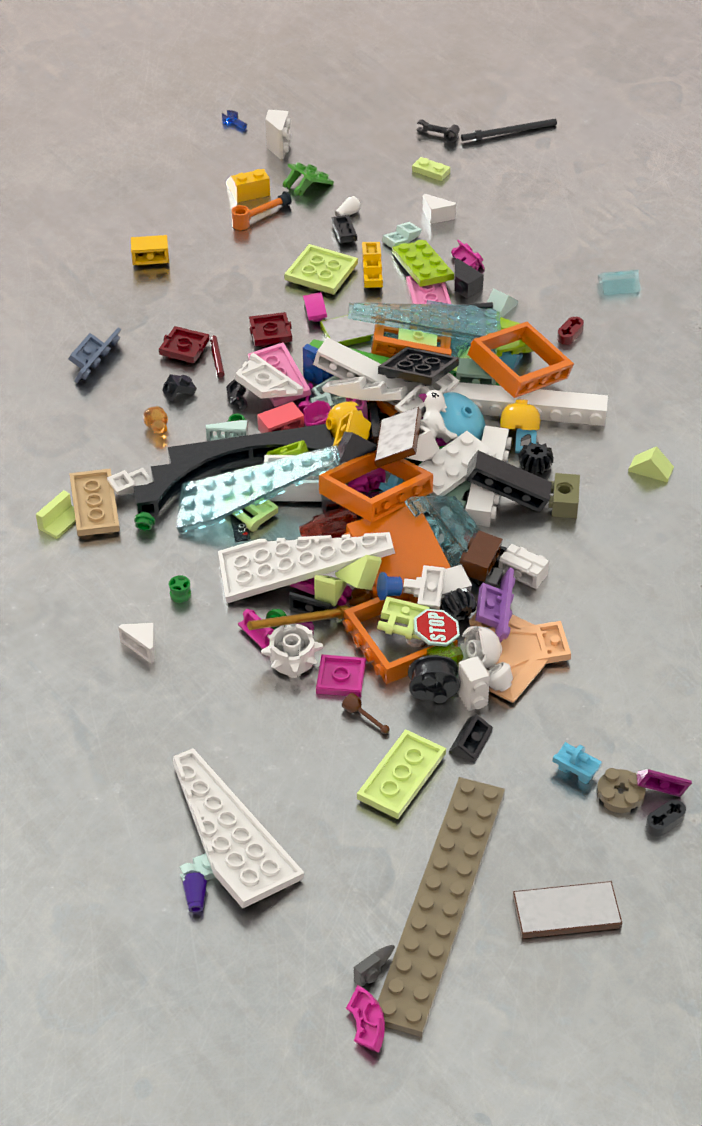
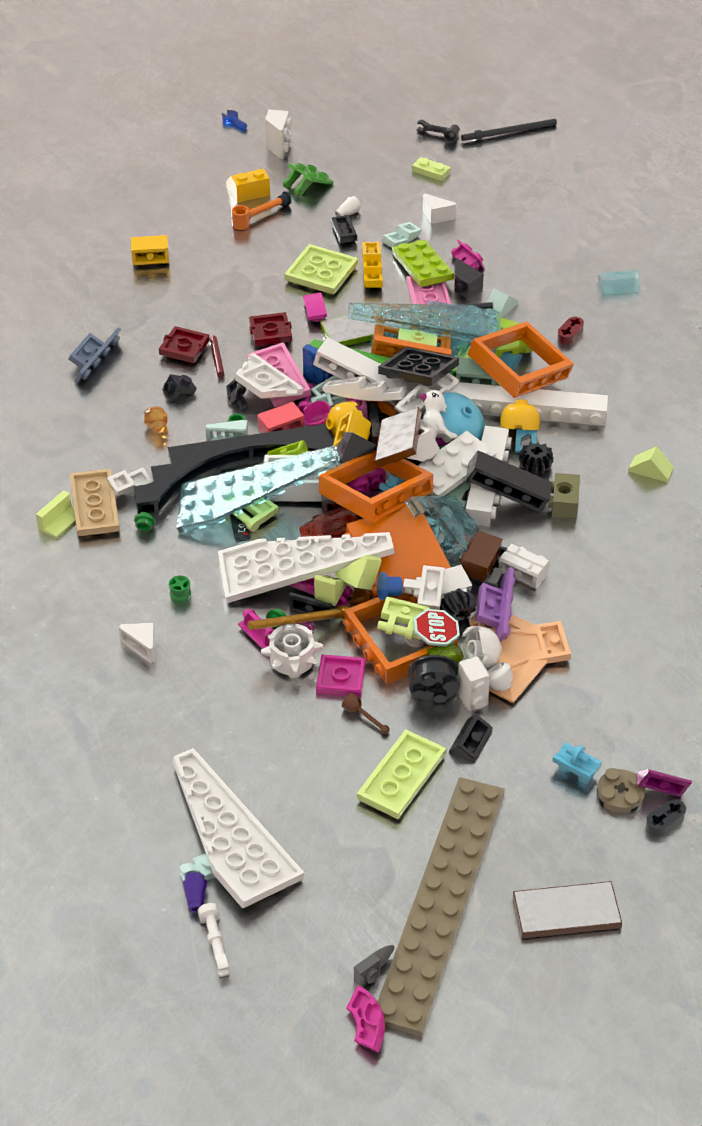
(209, 914): none -> white piece

